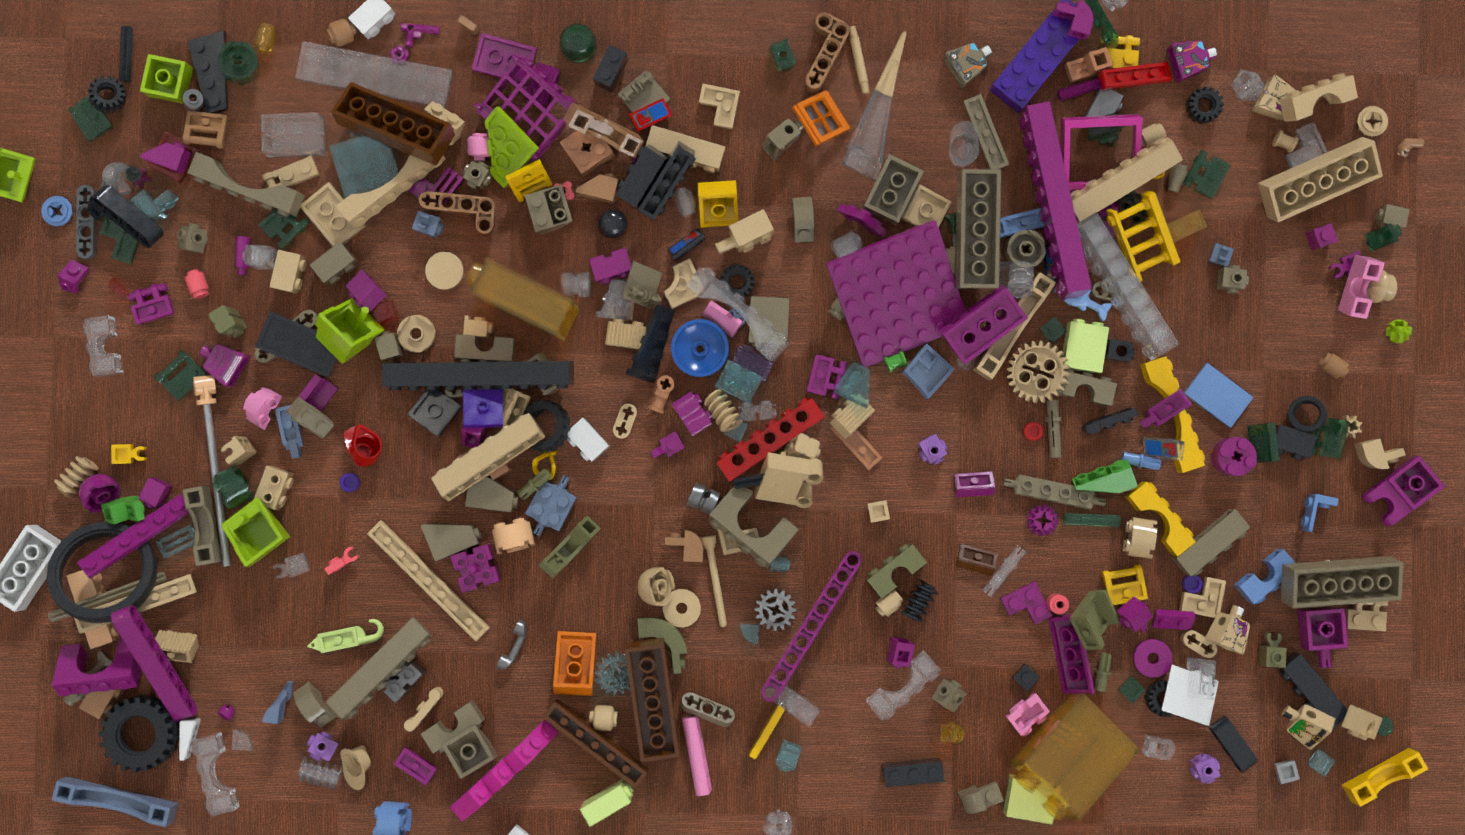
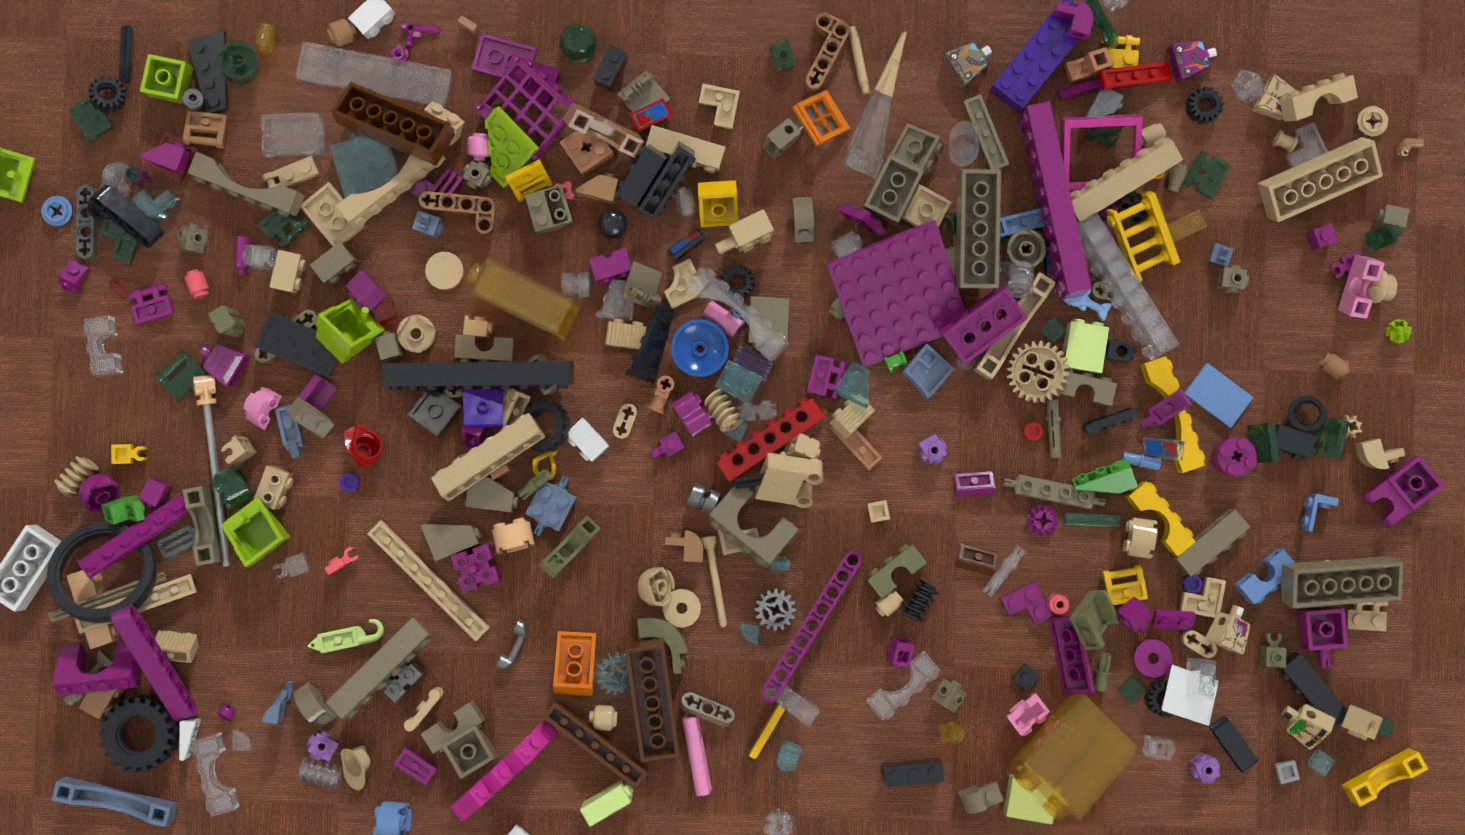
(918, 147): none -> dark tan plate

